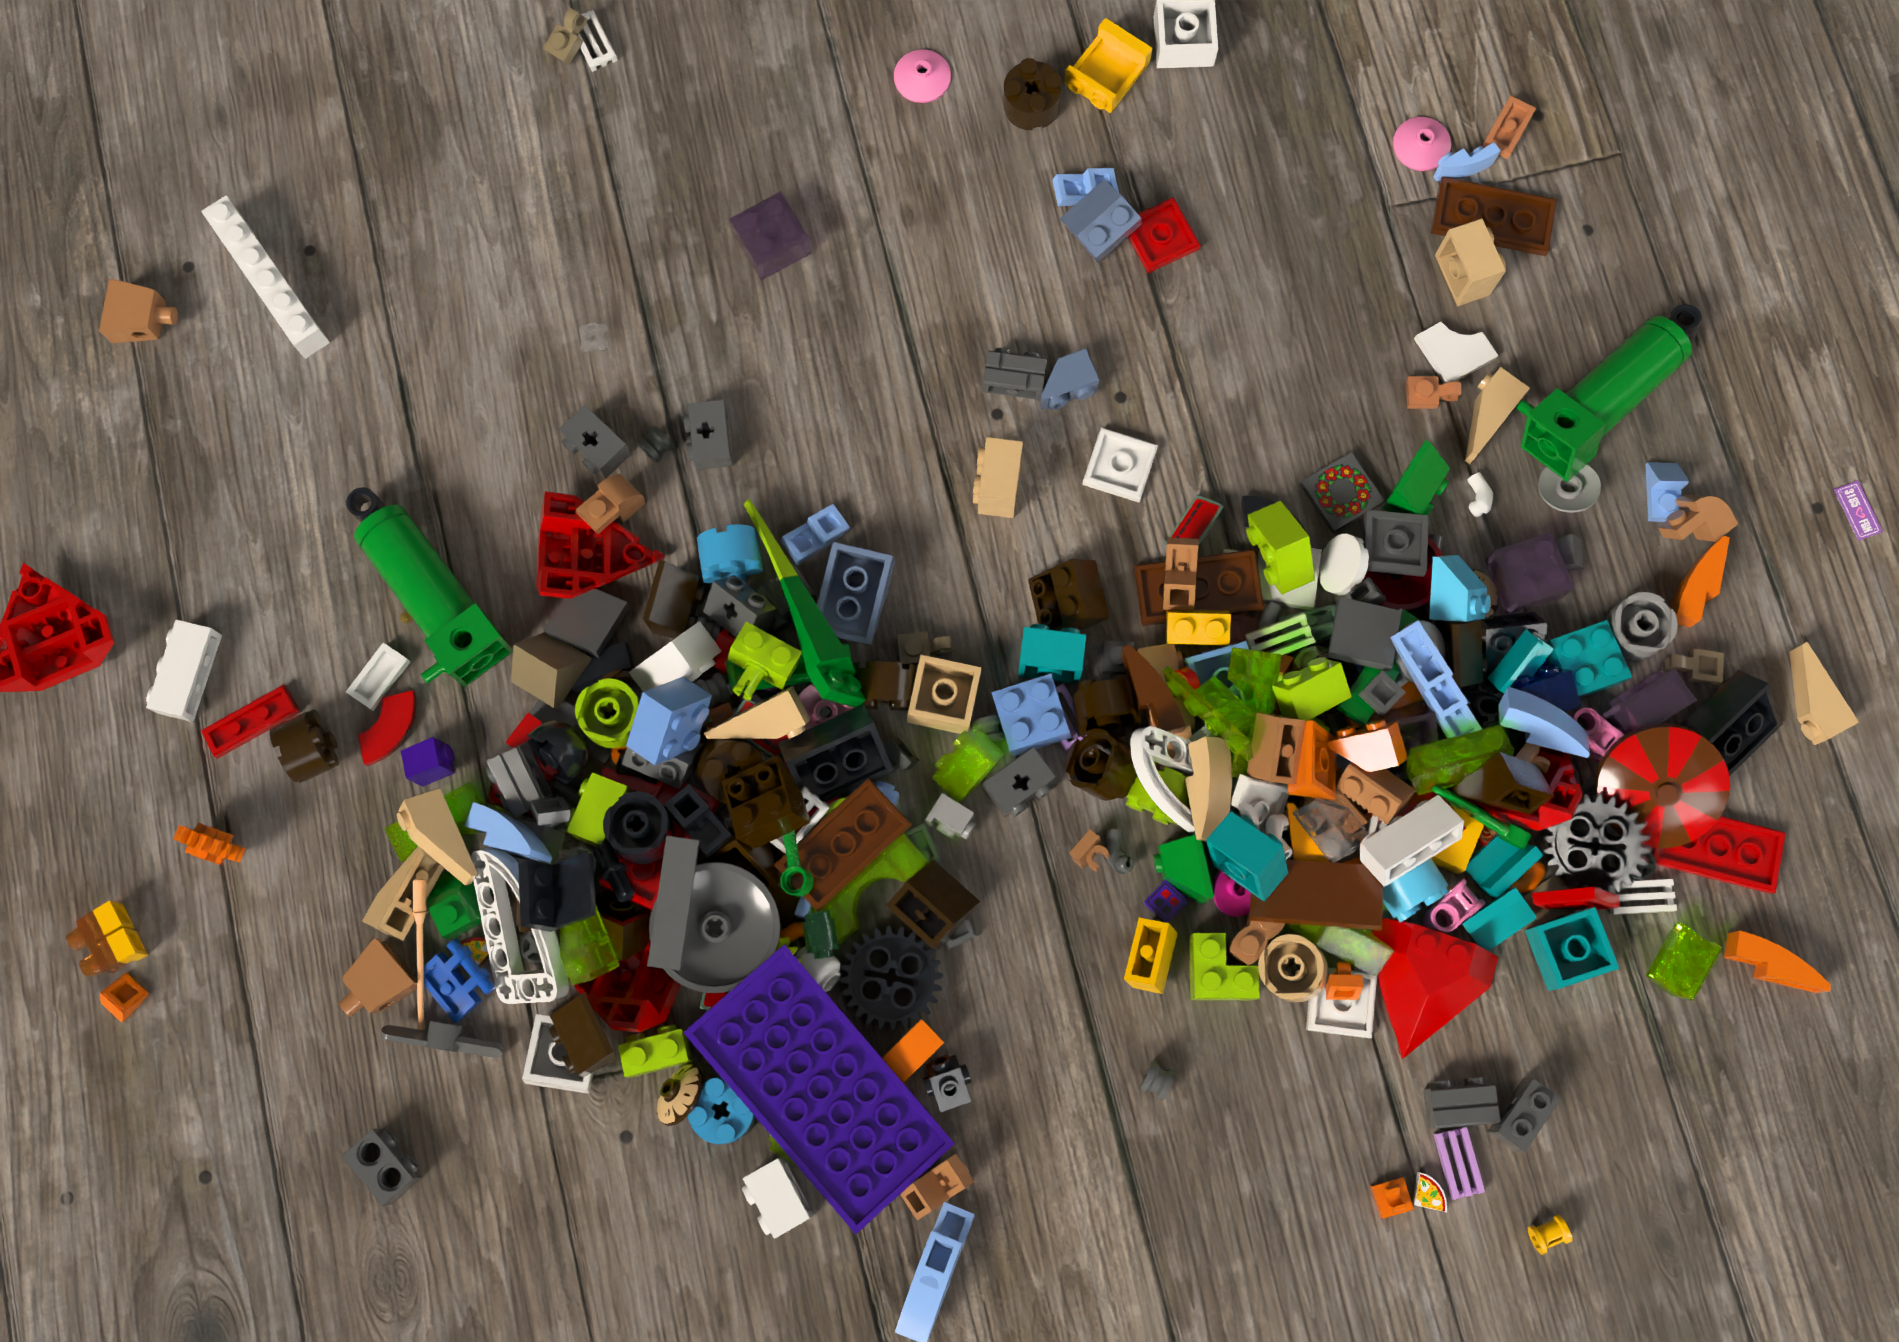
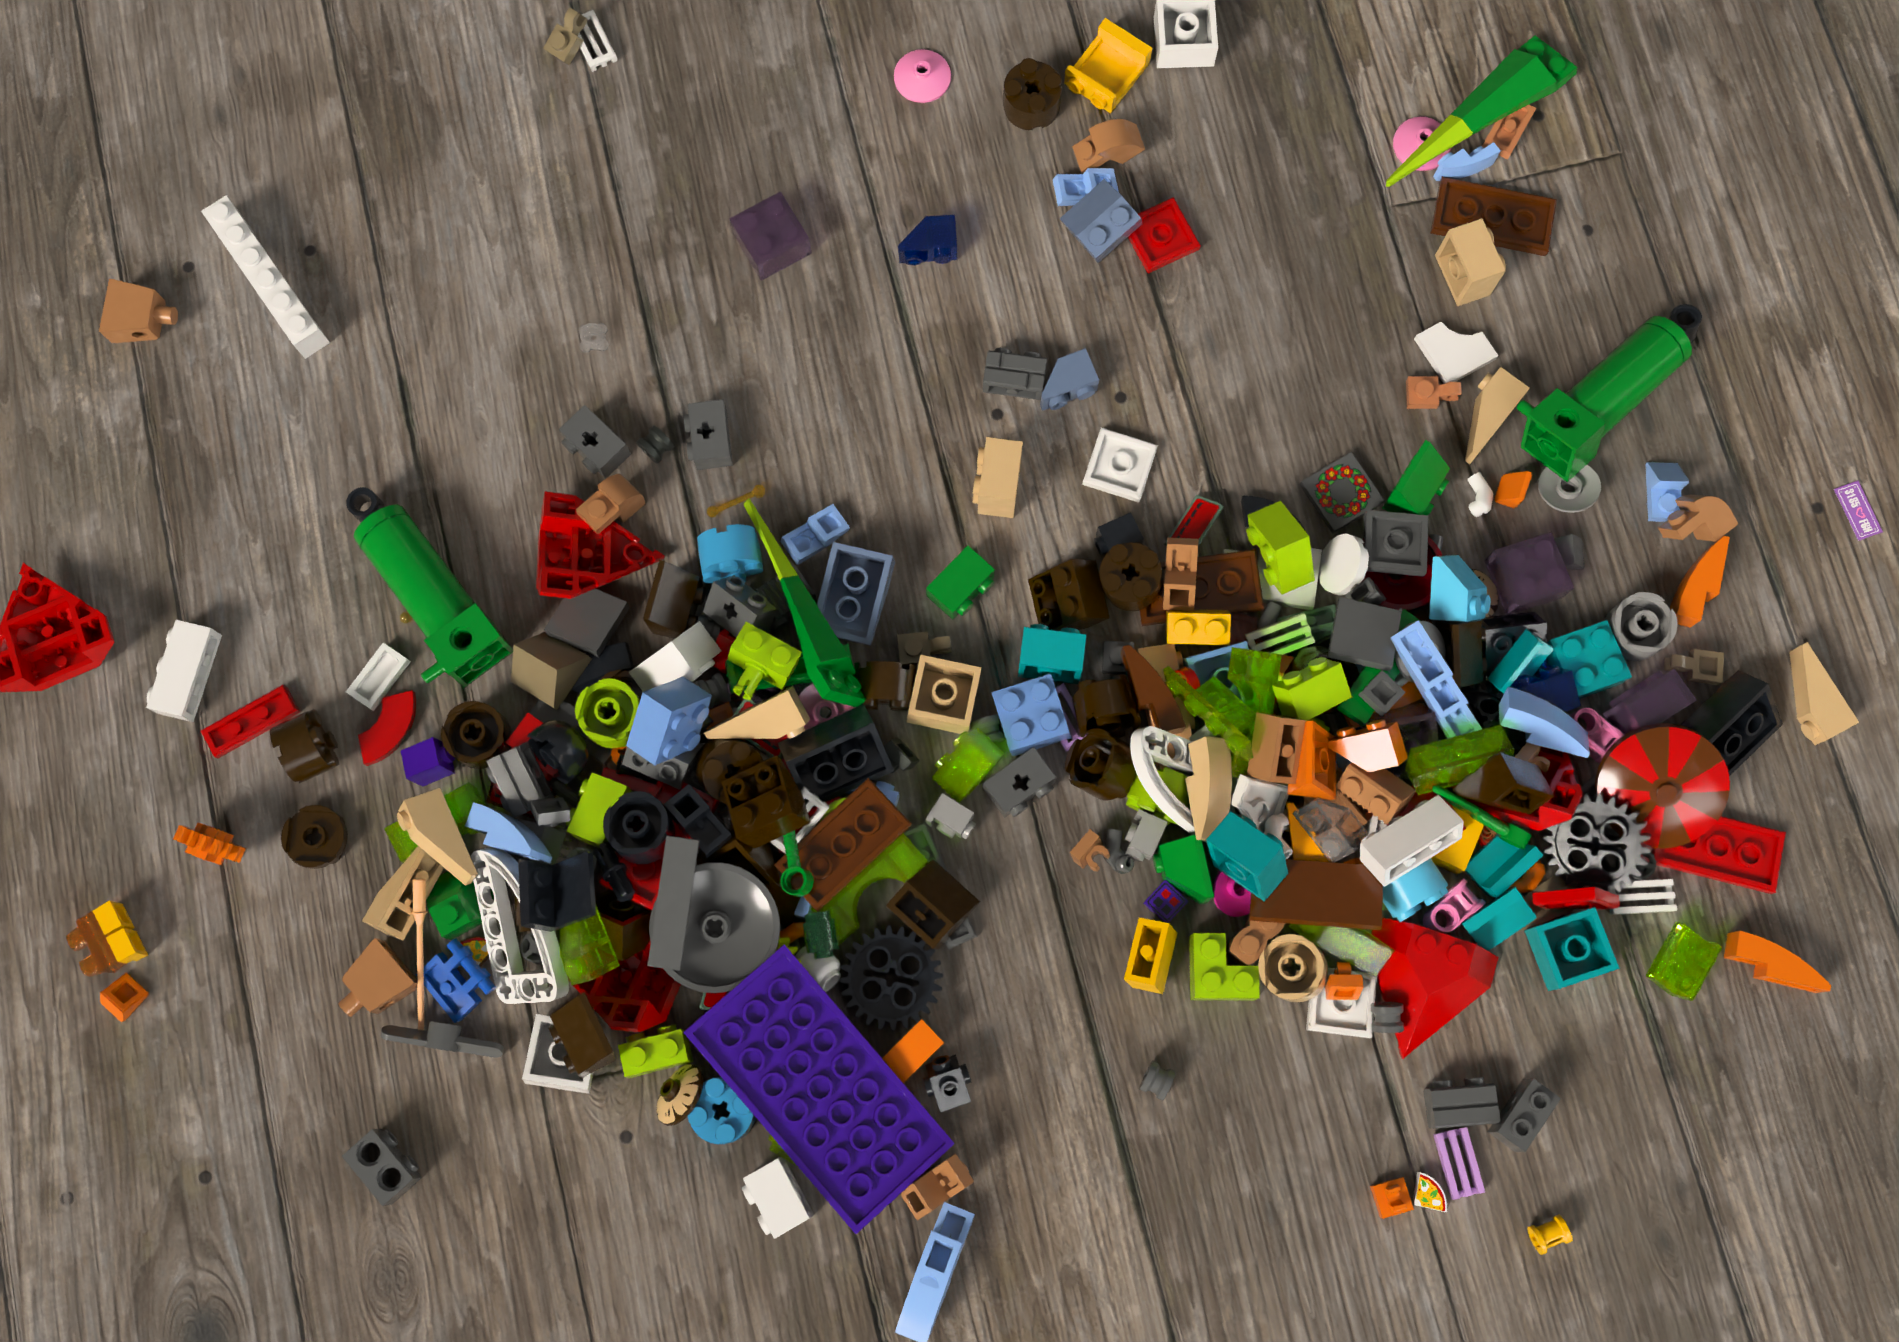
(326, 850): none -> dark brown plate
(460, 731): none -> dark brown brick
(758, 491): none -> clear yellow hinge
(930, 241): none -> clear blue slope
(961, 583): none -> green brick
(1107, 141): none -> medium nougat brick
(1117, 532): none -> black brick
(1123, 561): none -> dark brown brick
(1144, 836): none -> light grey brick
(1387, 1017): none -> dark grey wheel
(1513, 488): none -> orange slope
(1516, 82): none -> green plate

